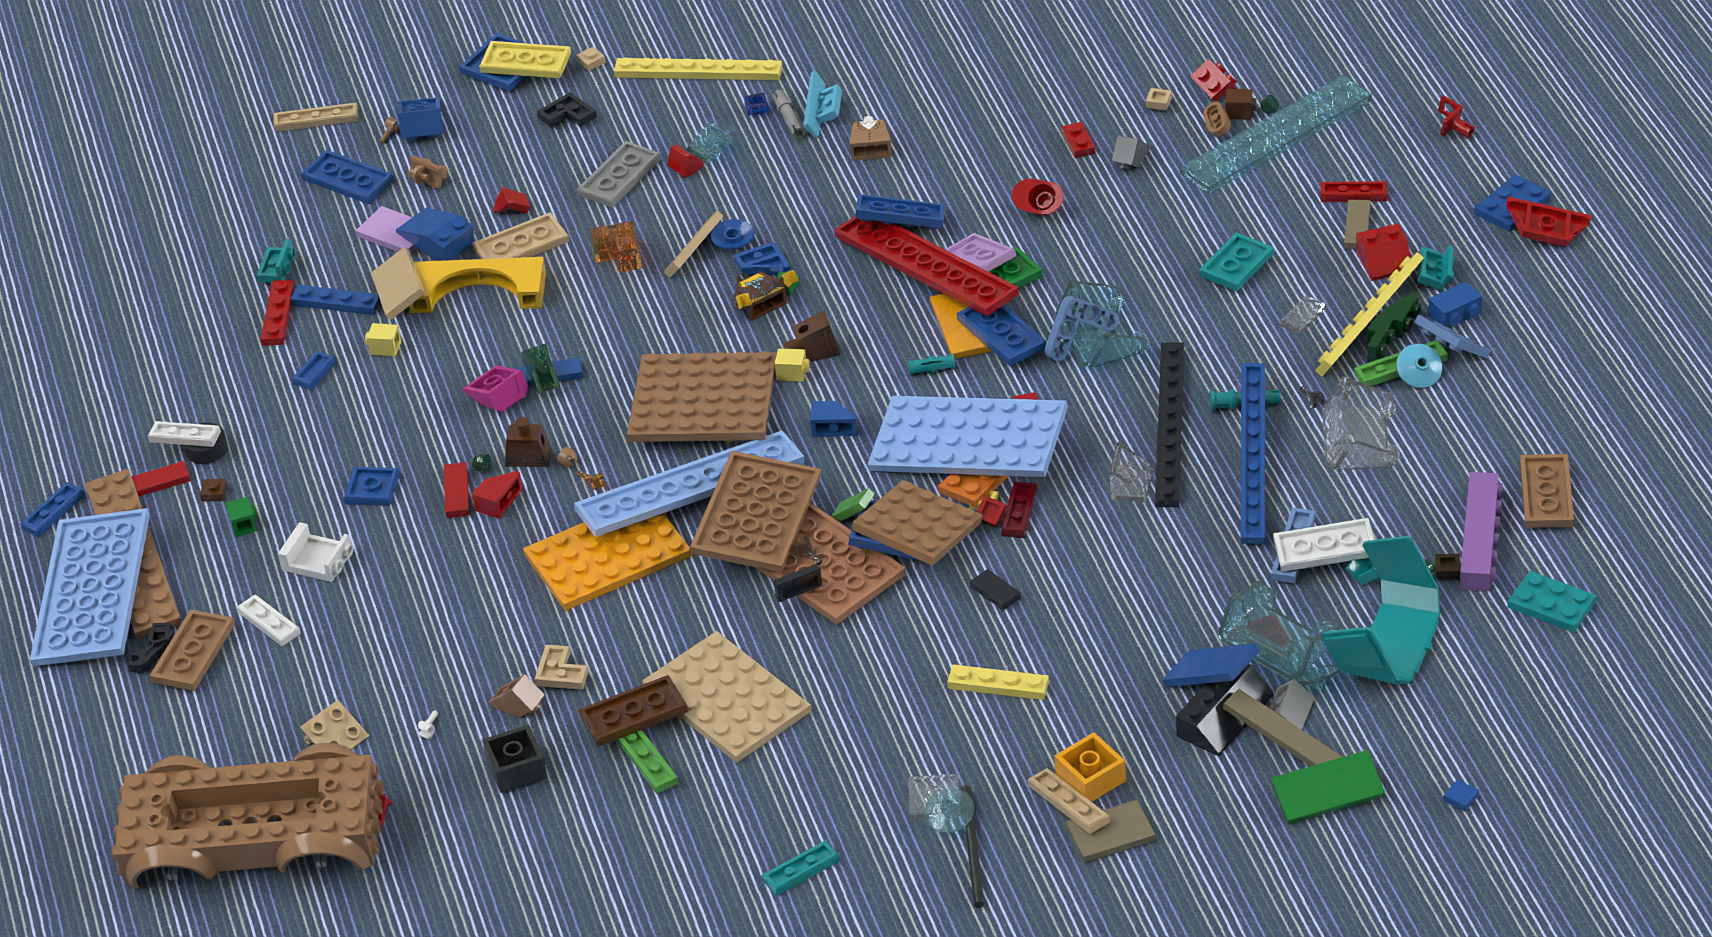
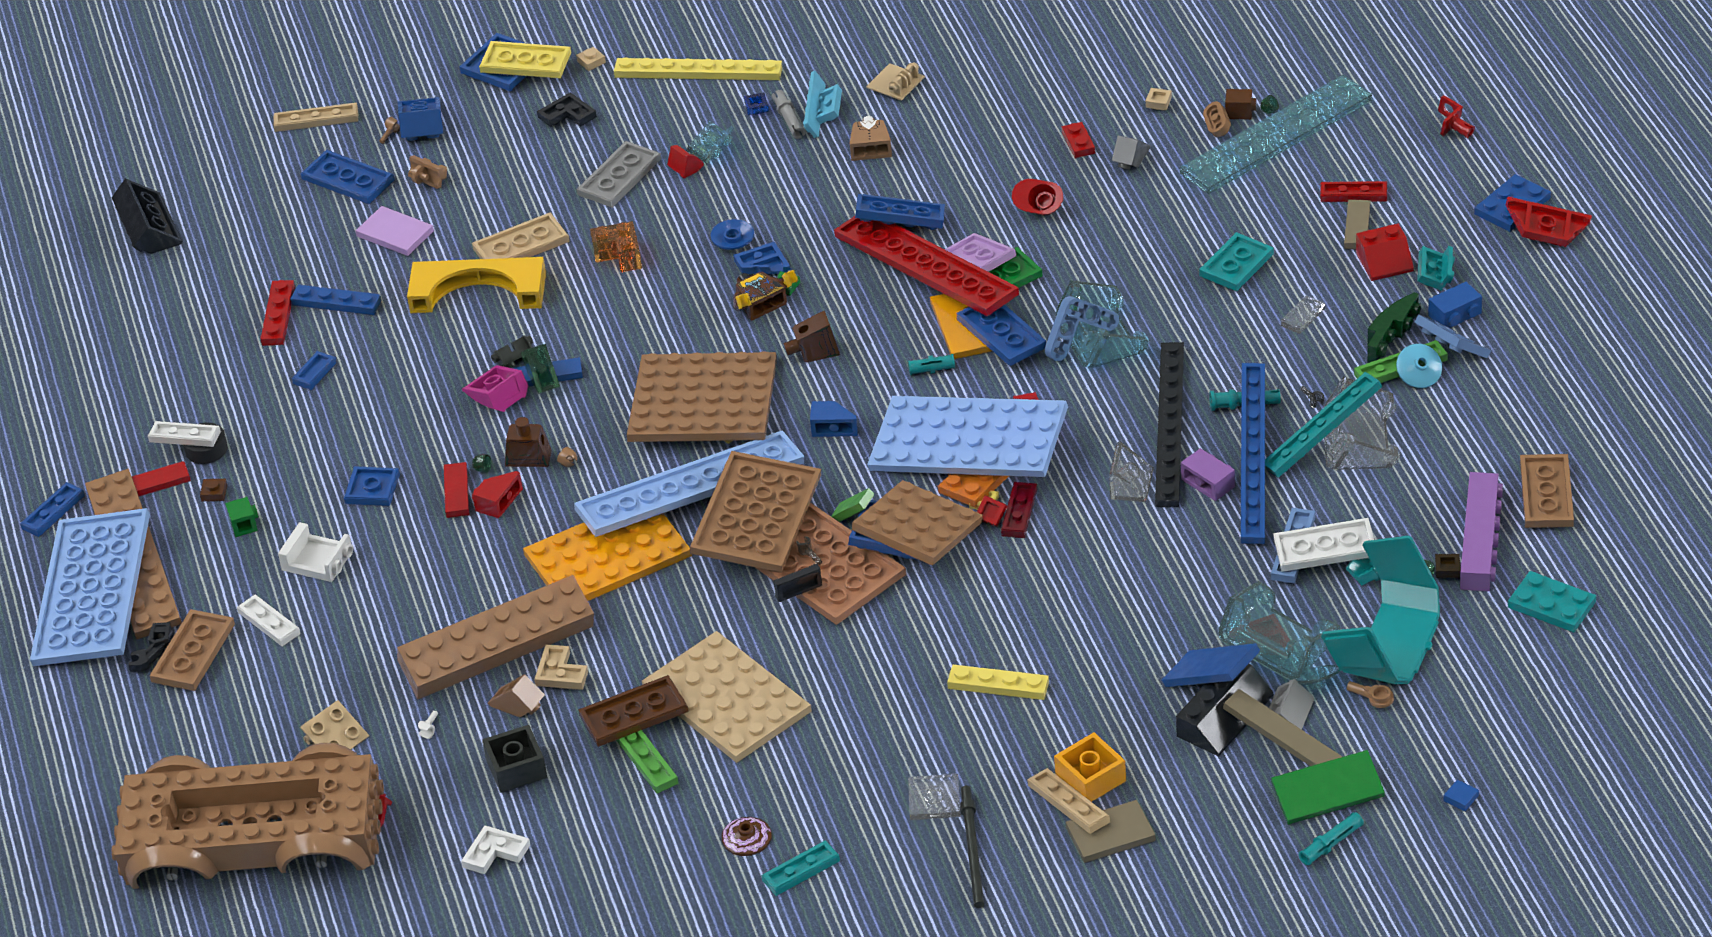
(145, 217): none -> black slope
(276, 263): teal bracket -> none
(383, 339): light yellow brick -> none
(397, 283): tan tile -> none
(438, 233): blue slope -> none
(493, 844): none -> white plate
(495, 637): none -> medium nougat brick
(506, 357): none -> pearl dark grey hinge
(512, 200): red tile -> none
(595, 481): clear orange hand -> none
(693, 244): tan tile -> none
(746, 836): none -> dish
(791, 365): light yellow brick -> none
(896, 81): none -> tan hinge
(949, 818): clear light blue dish -> none
(995, 589): black tile -> none
(1208, 474): none -> medium lavender brick
(1212, 79): bracket -> none
(1322, 424): none -> teal plate
(1323, 844): none -> teal pin
(1364, 318): light yellow plate -> none
(1379, 695): none -> medium nougat plate

